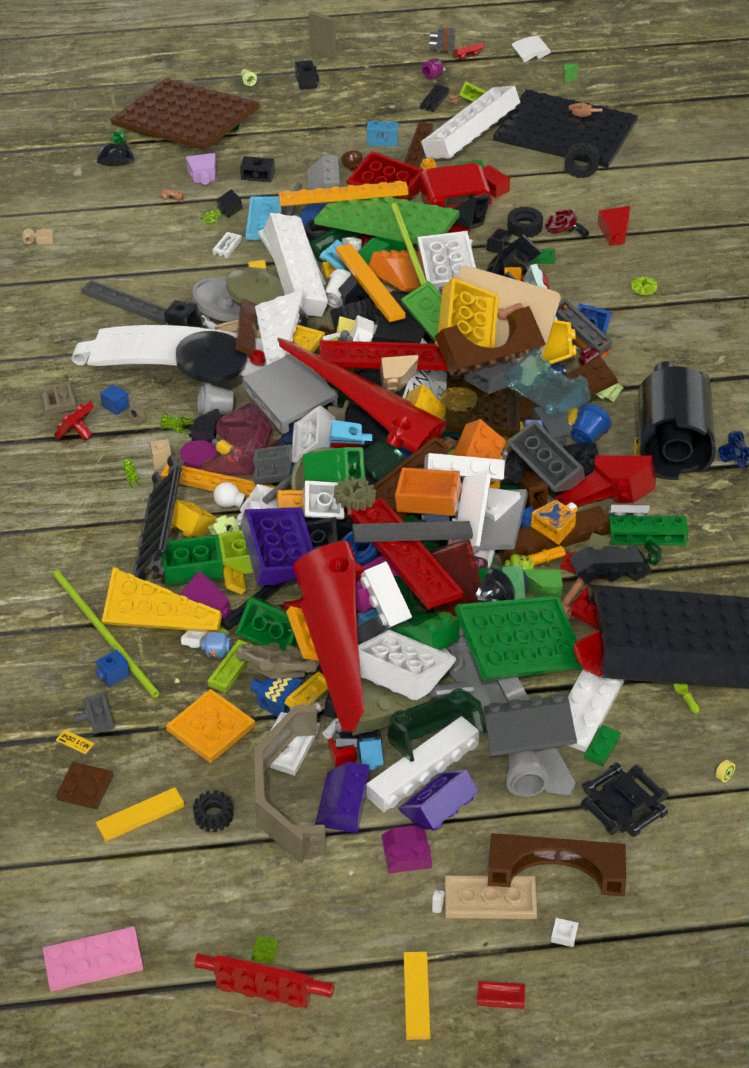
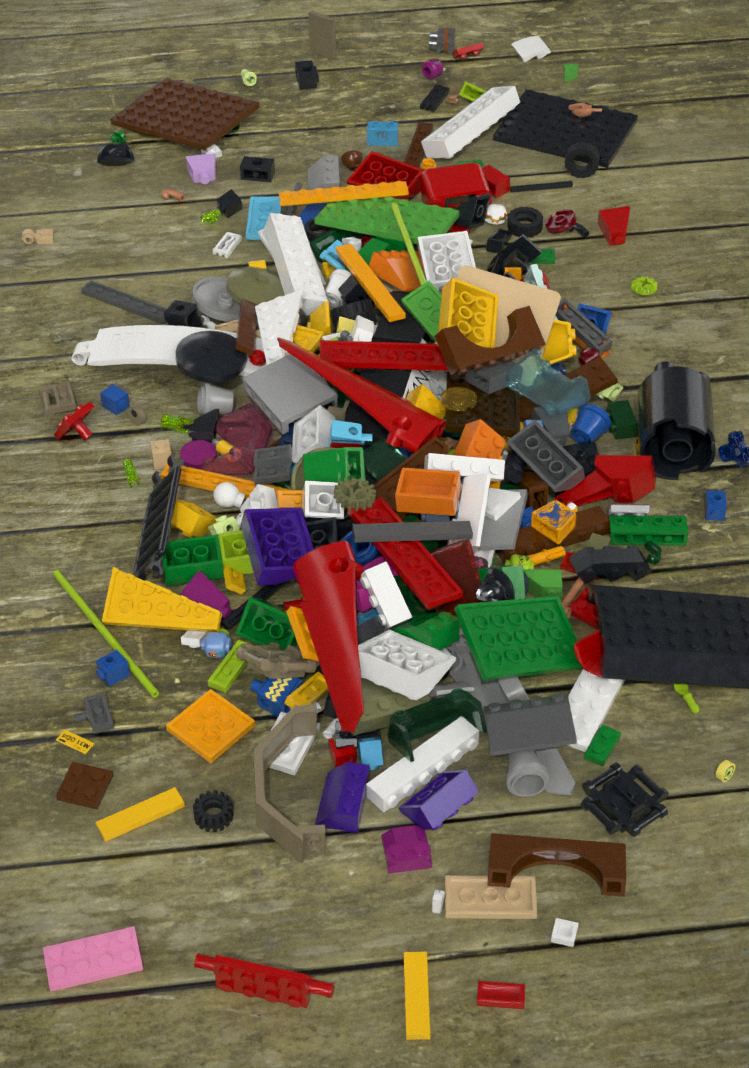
(212, 149): none -> white plate
(265, 949): clear neon green plate -> none
(272, 494): dark grey bar -> none
(321, 320): none -> yellow slope
(397, 371): tan slope -> none
(496, 214): none -> white hair
(503, 313): nougat arm -> none
(543, 186): none -> black bar
(622, 419): none -> dark green brick
(715, 505): none -> blue brick

